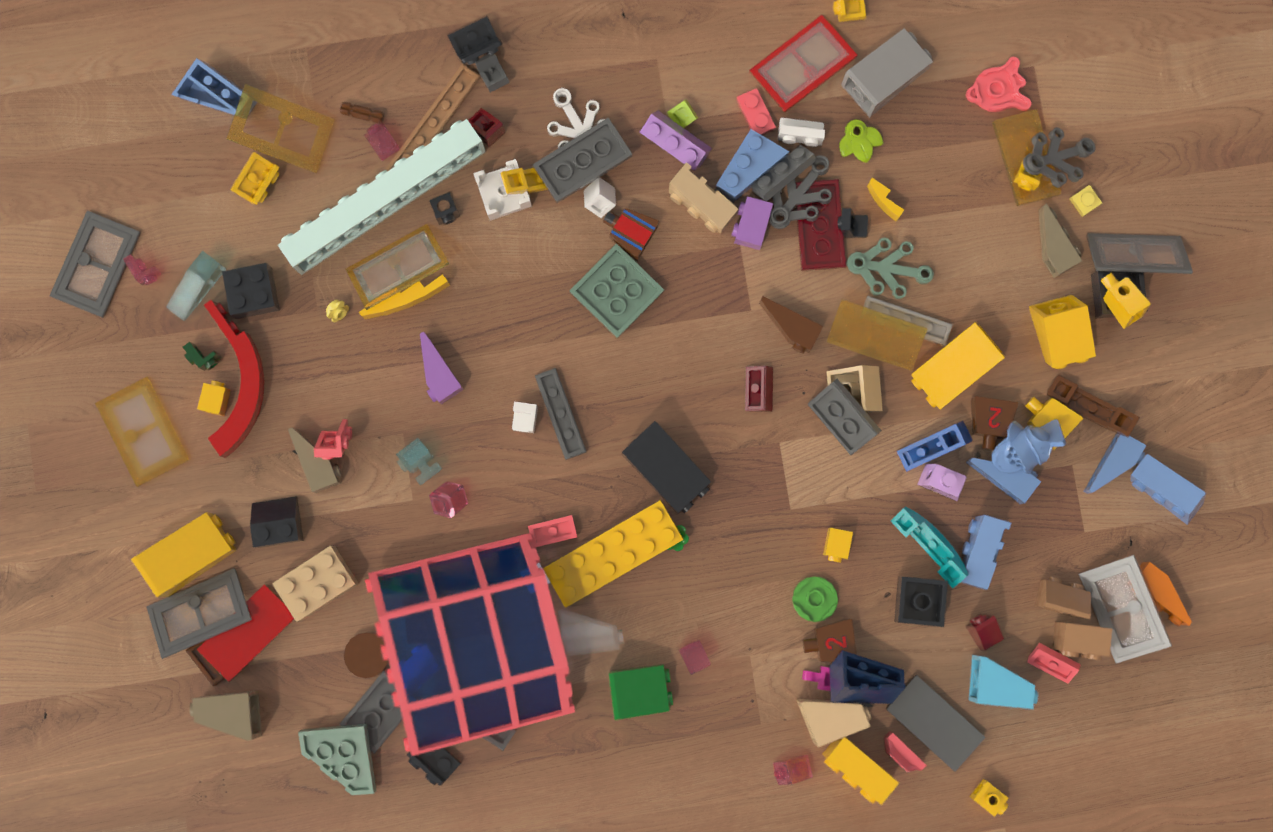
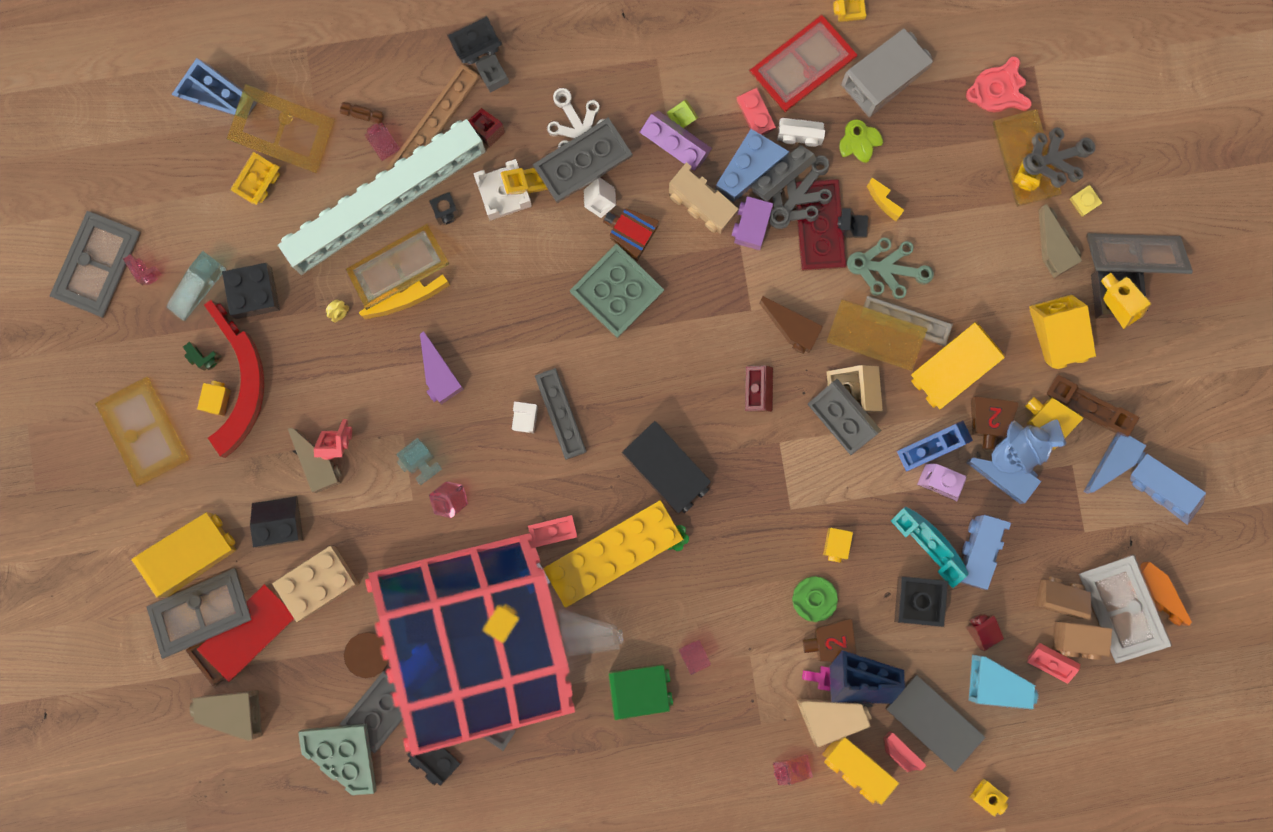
(501, 623): none -> yellow brick

